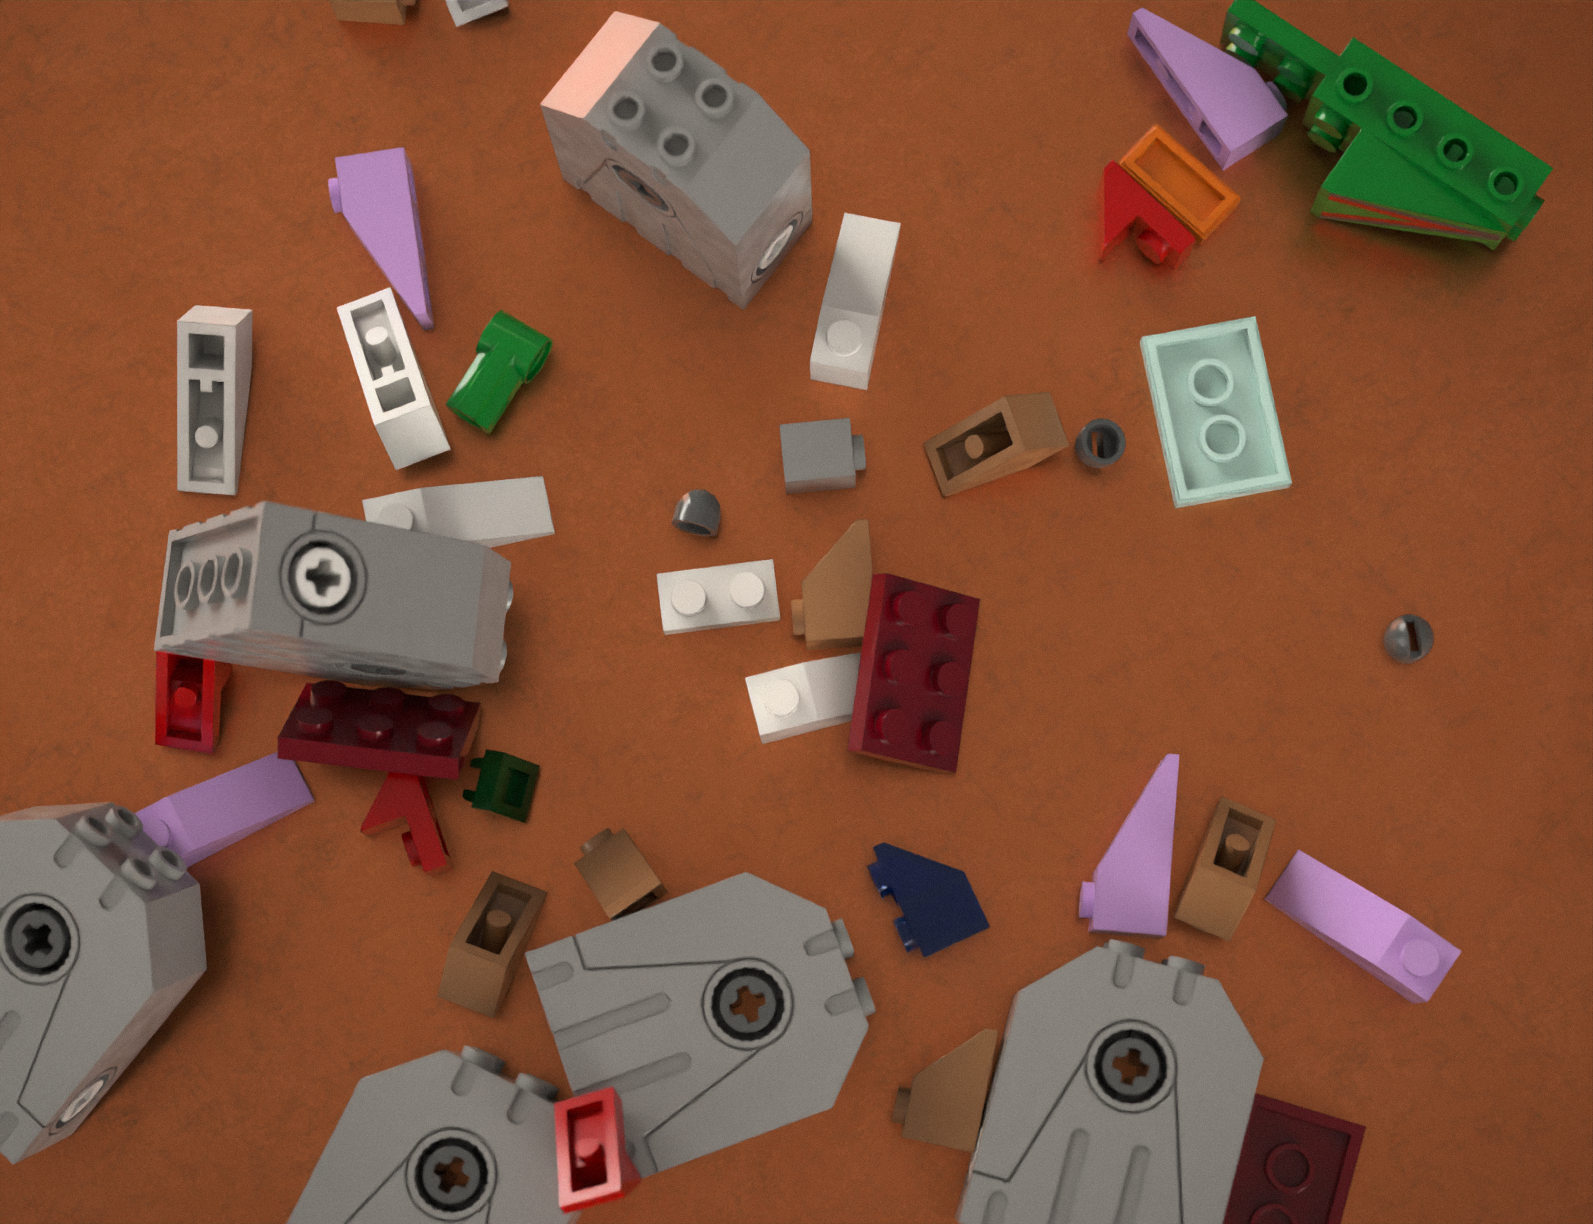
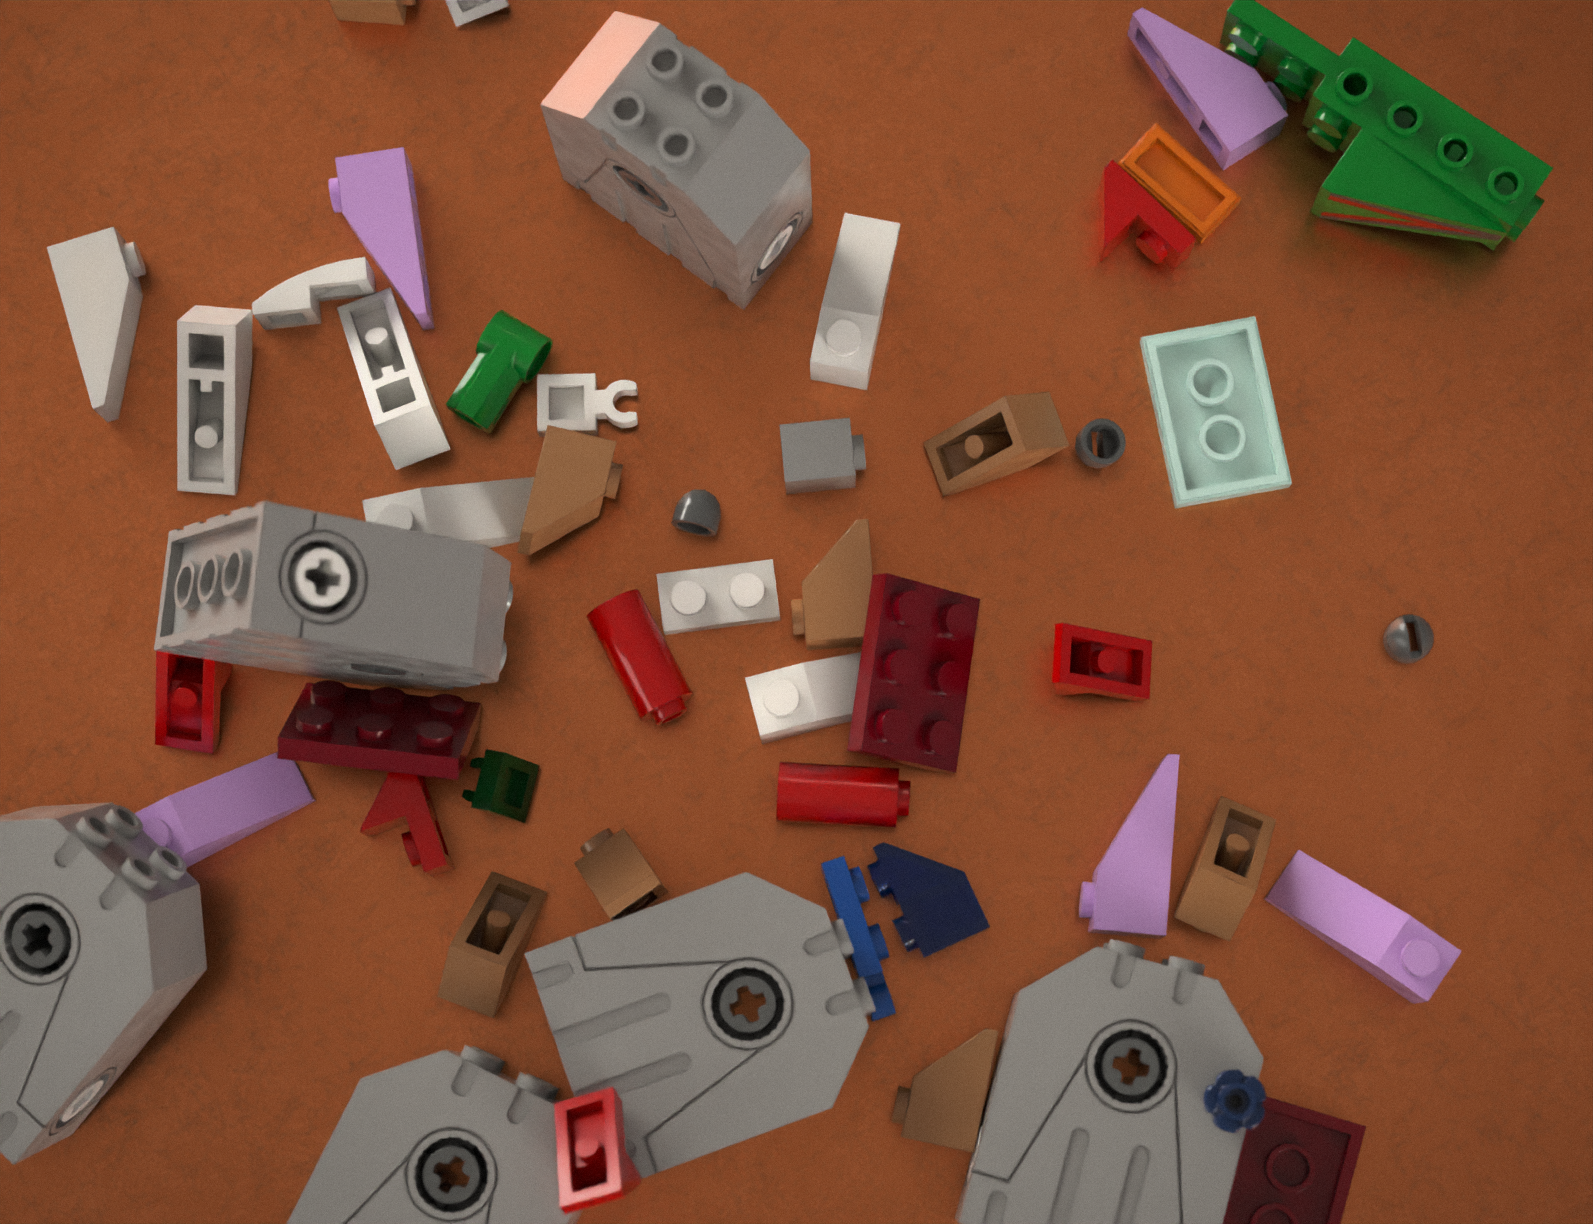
(102, 307): none -> white slope
(299, 298): none -> white slope
(568, 486): none -> medium nougat slope
(576, 404): none -> white plate
(641, 657): none -> red brick
(841, 794): none -> red brick
(846, 892): none -> blue plate
(1100, 663): none -> red slope
(1218, 1097): none -> dark blue plate

